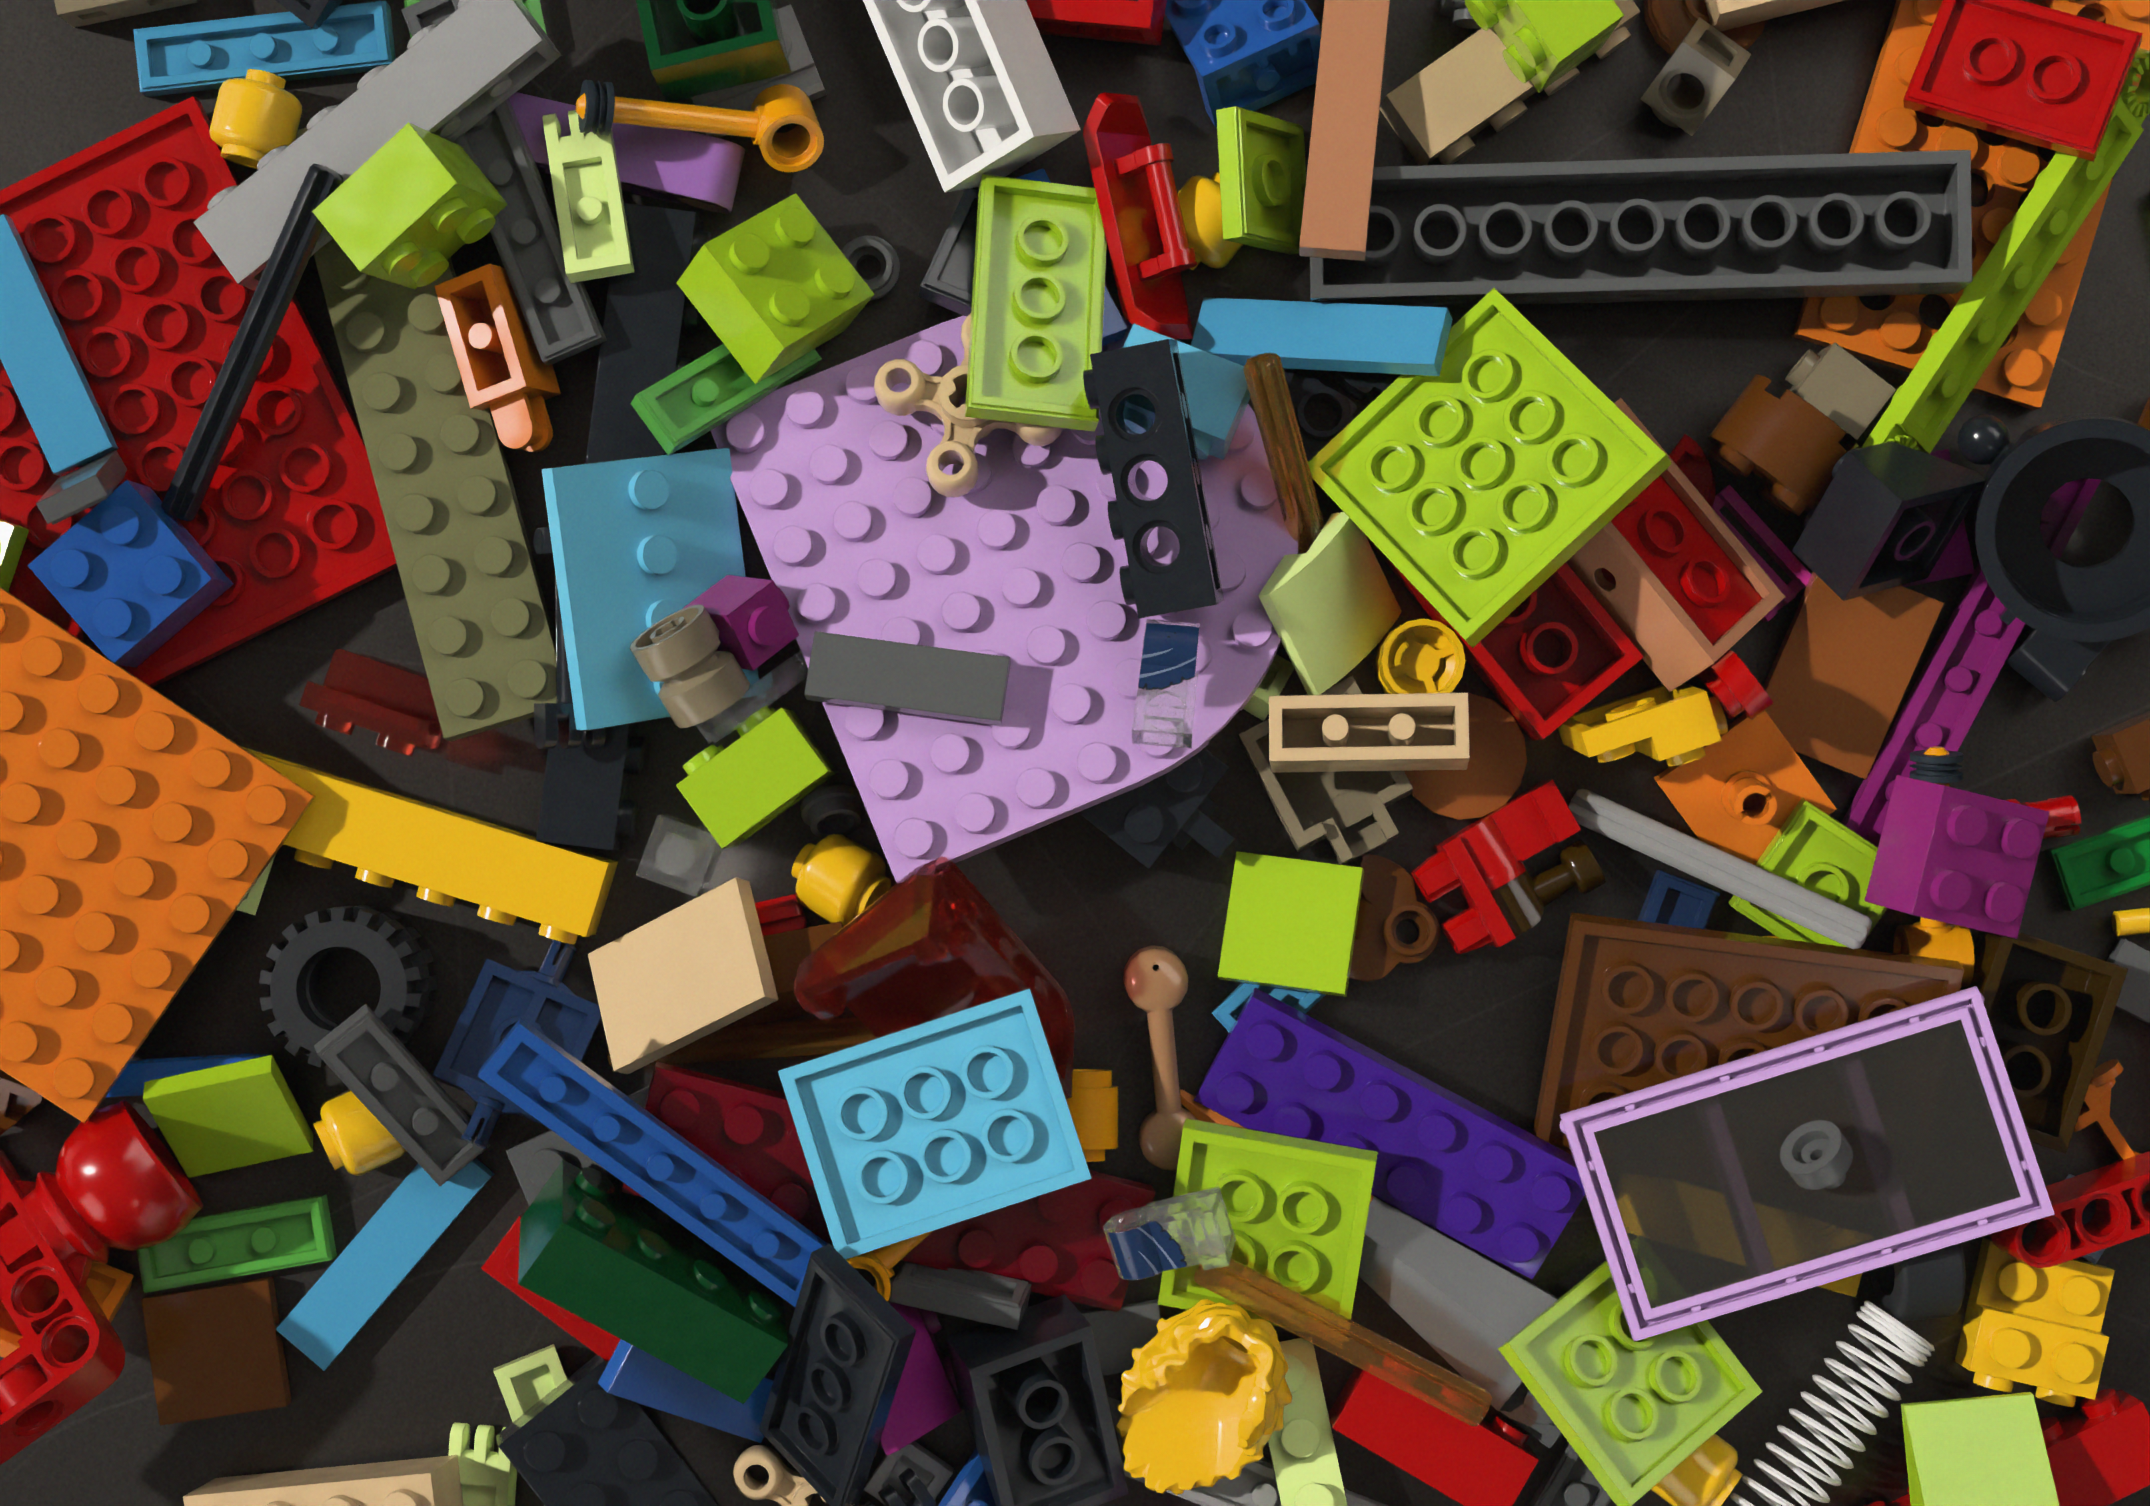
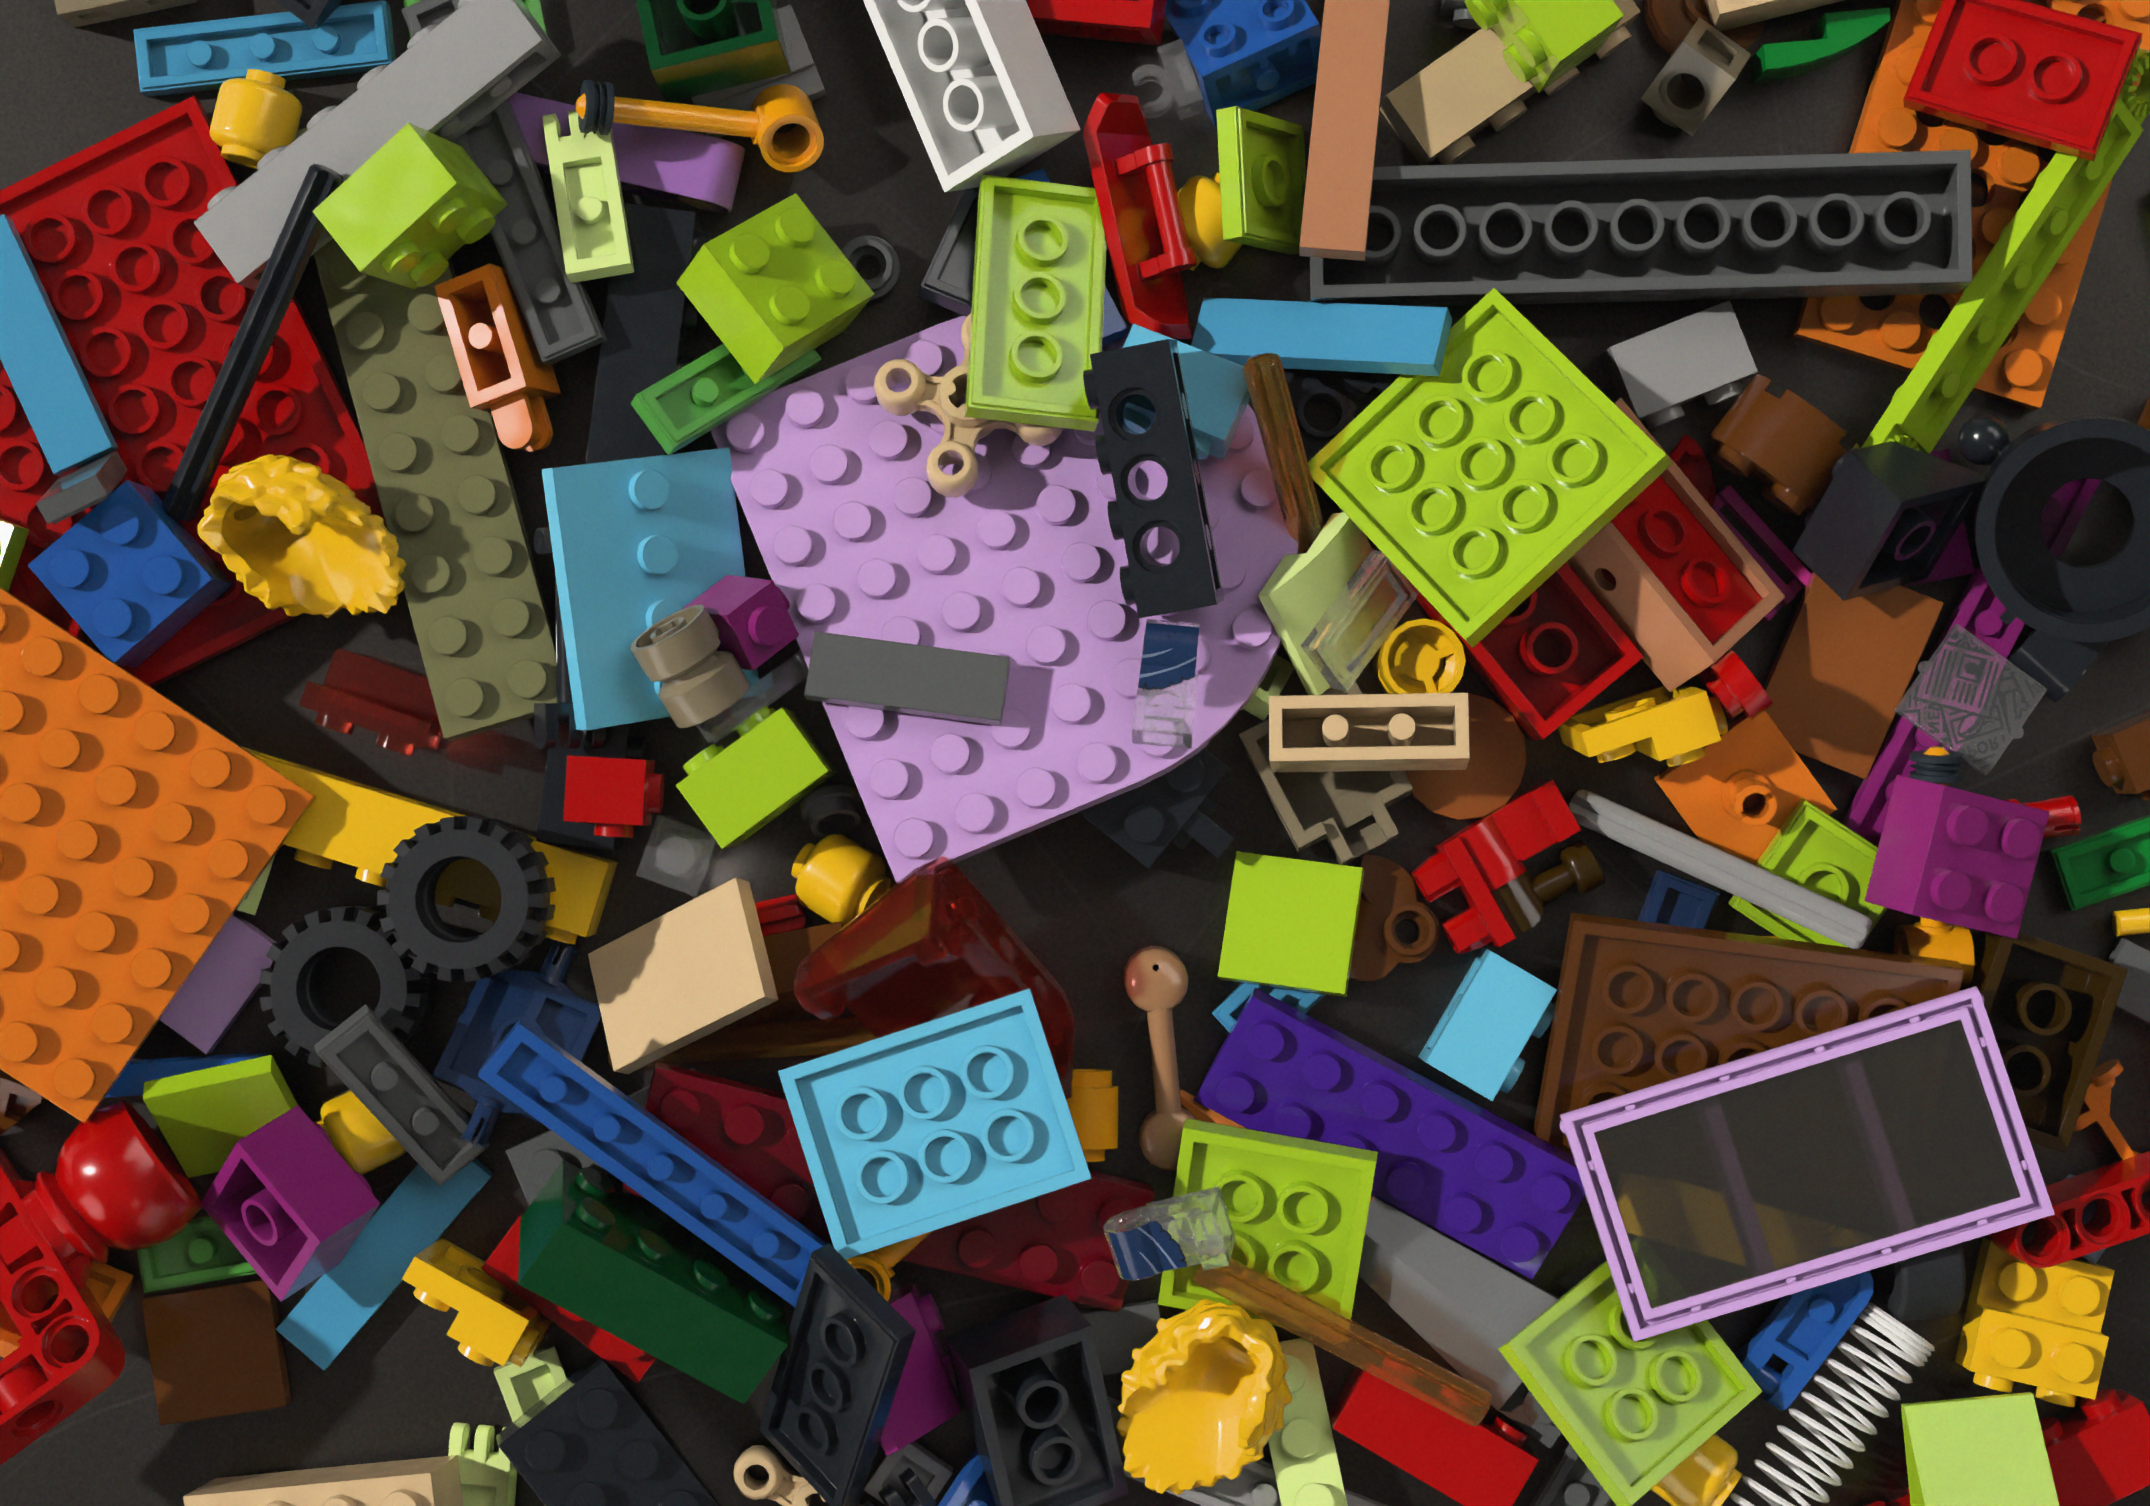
(220, 985): none -> lavender tile
(289, 1202): none -> magenta brick
(302, 539): none -> yellow hair
(413, 910): none -> black tyre
(491, 1318): none -> yellow plate
(612, 793): none -> red brick
(661, 1386): blue tile -> none
(962, 1293): dark grey tile -> none
(1176, 80): none -> clear tile
(1359, 621): none -> clear tile
(1490, 1025): none -> medium azure brick
(1680, 364): none -> light grey brick
(1803, 1334): none -> blue plate
(1817, 1155): dark grey tile -> none
(1831, 39): none -> green slope
(1840, 388): dark tan brick -> none
(1970, 699): none -> clear piece

